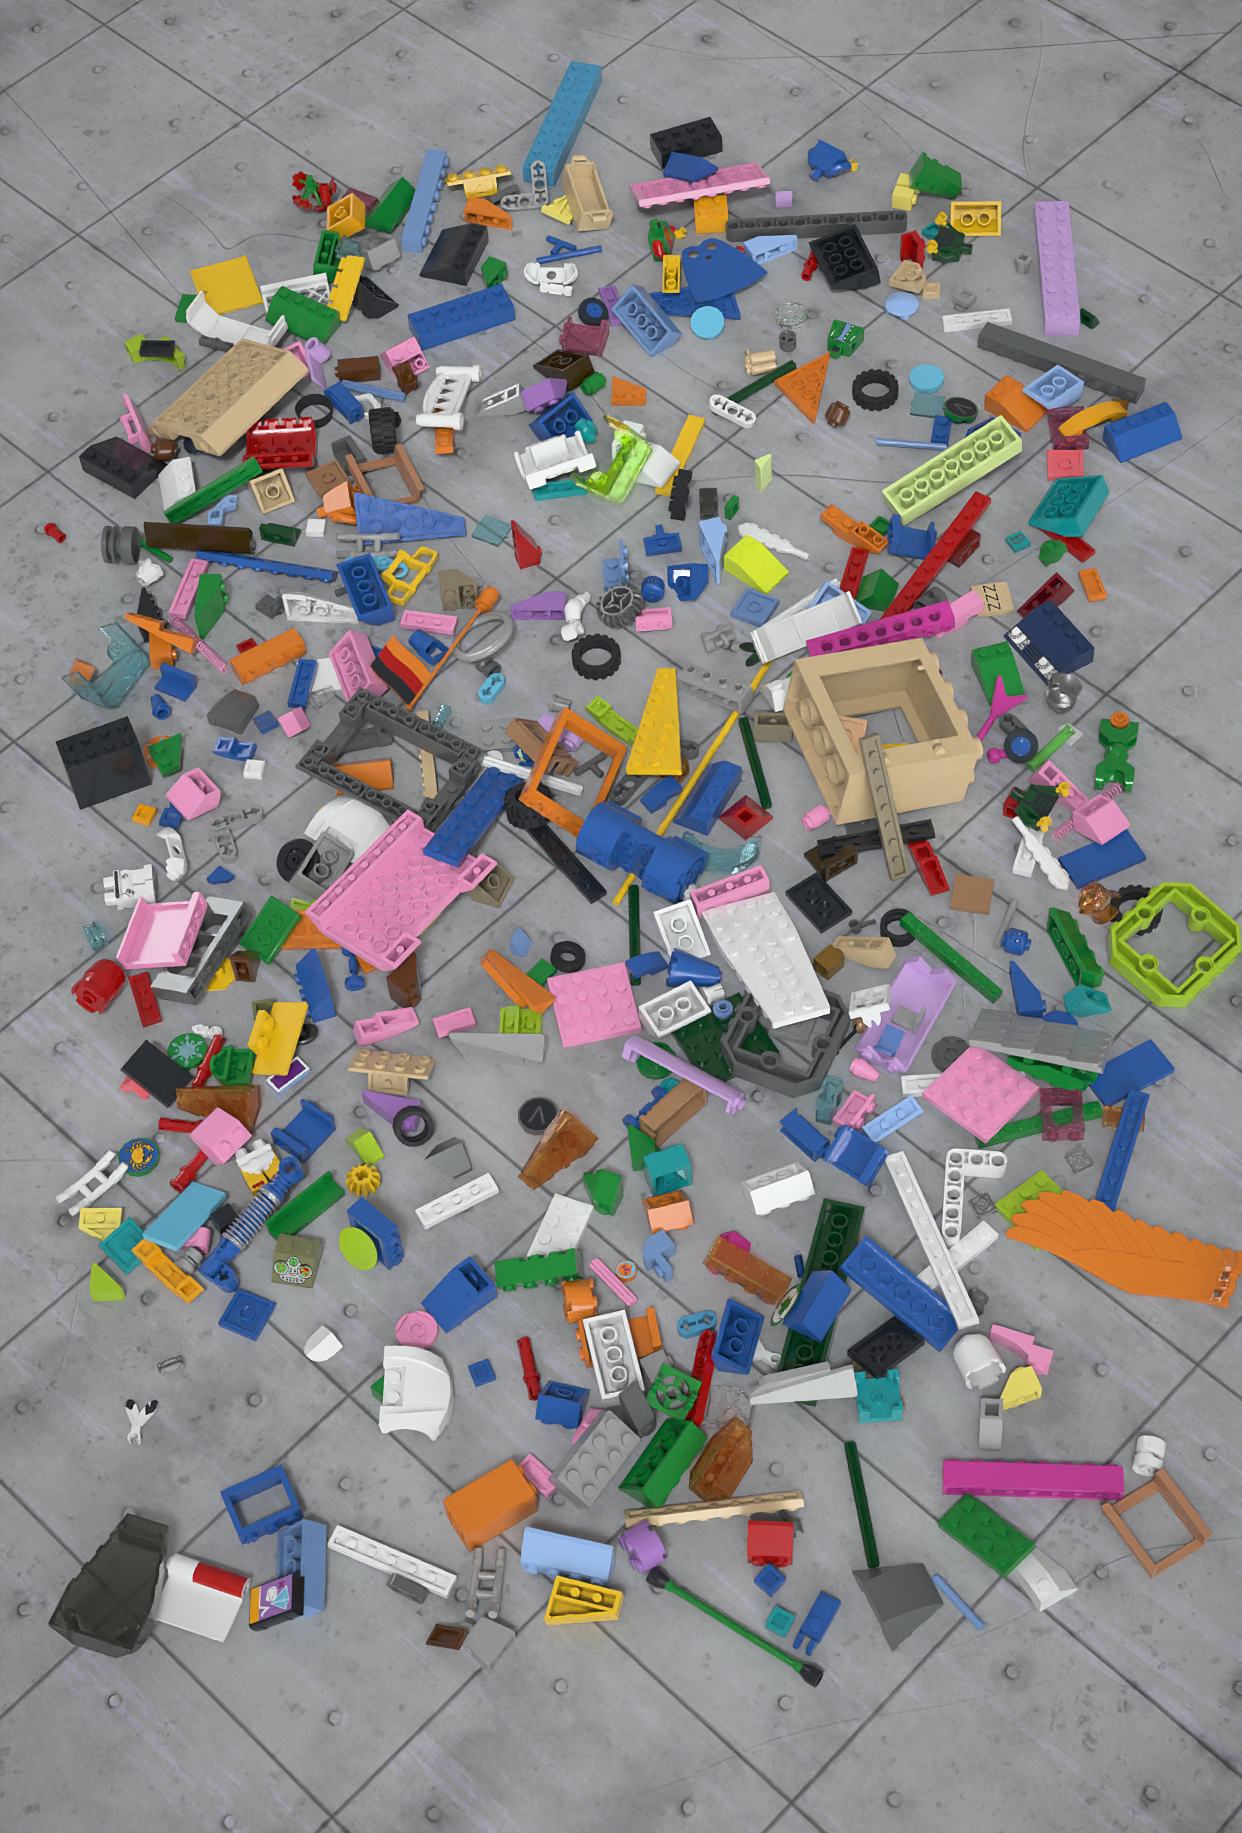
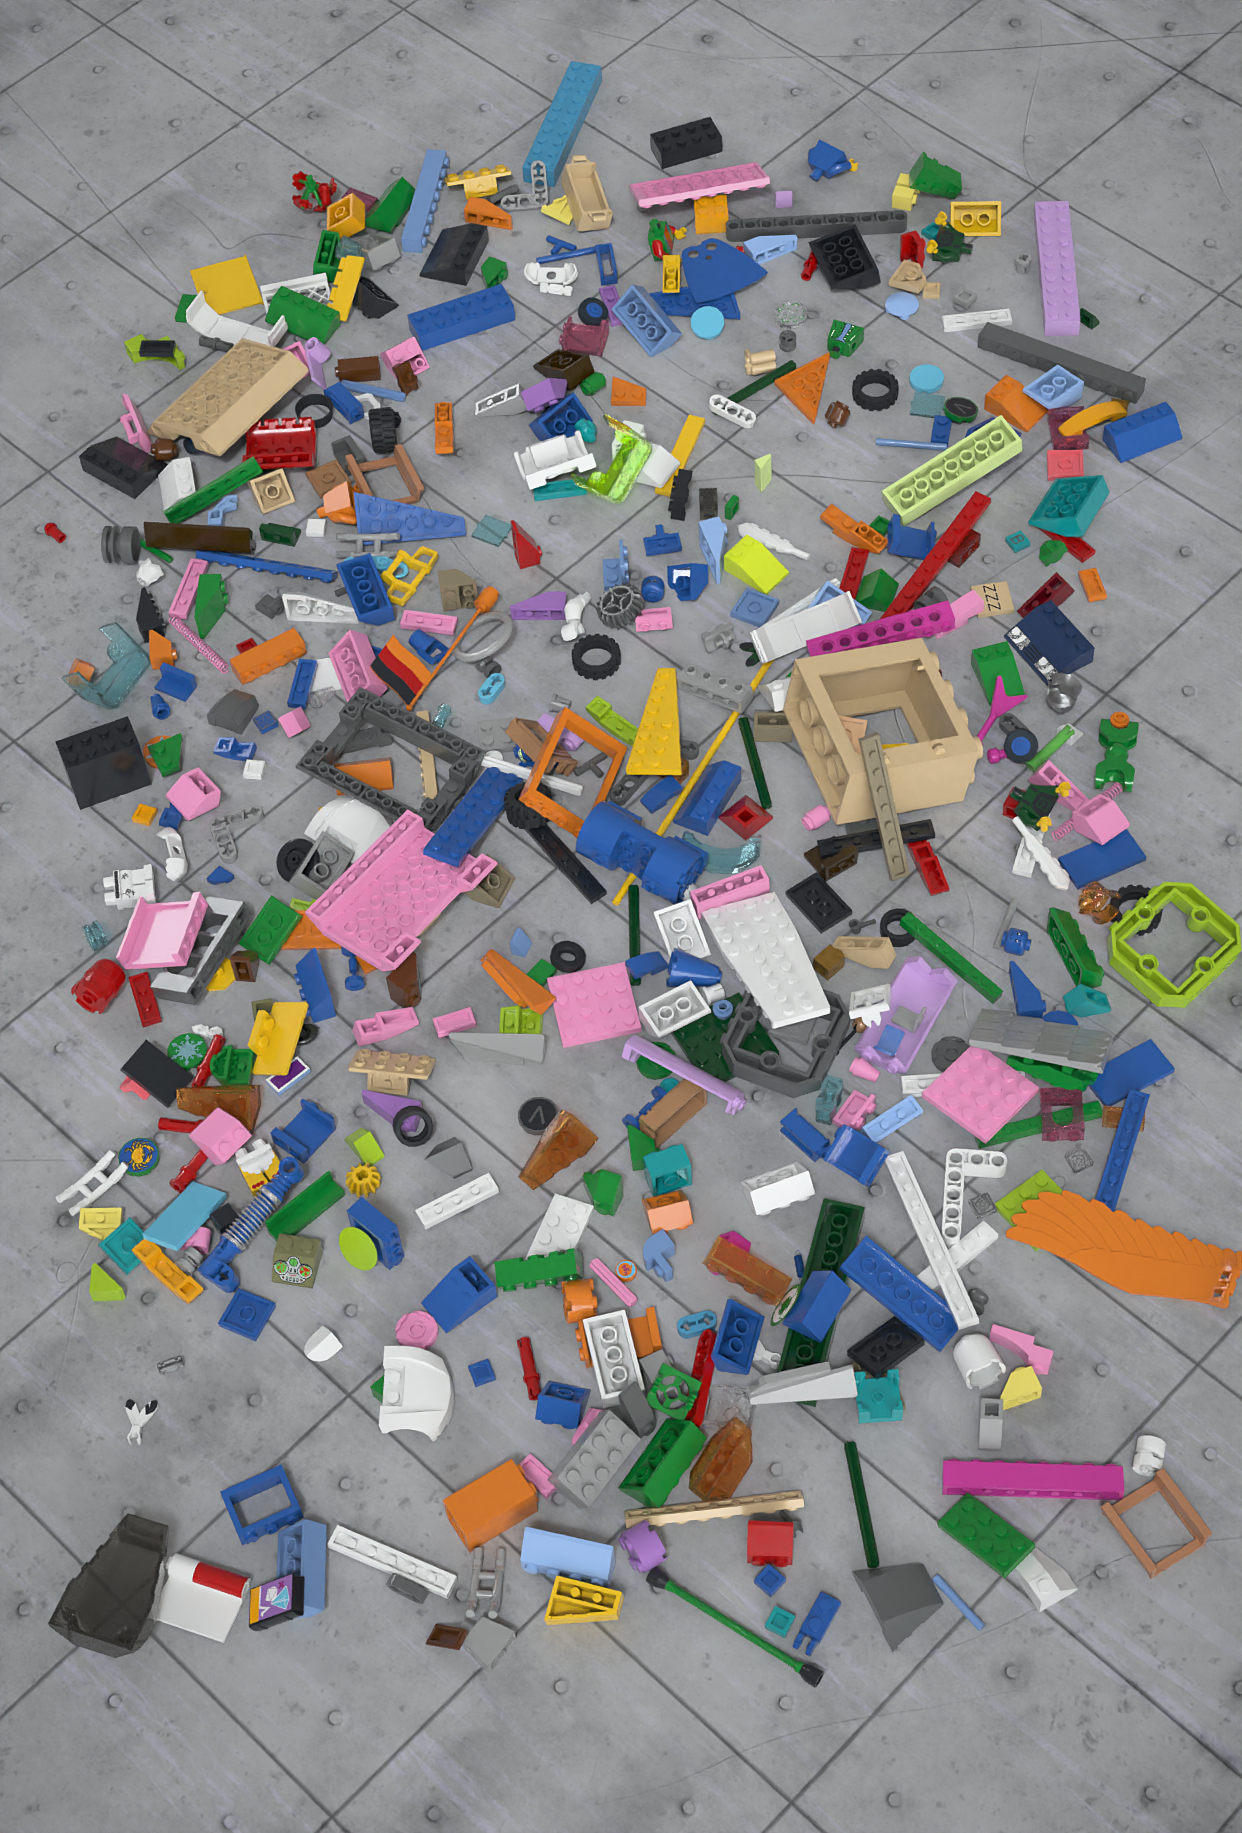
(156, 627): orange slope -> none
(450, 416): white piece -> none
(606, 264): none -> blue window
(688, 167): blue slope -> none
(972, 894): medium nougat tile -> none

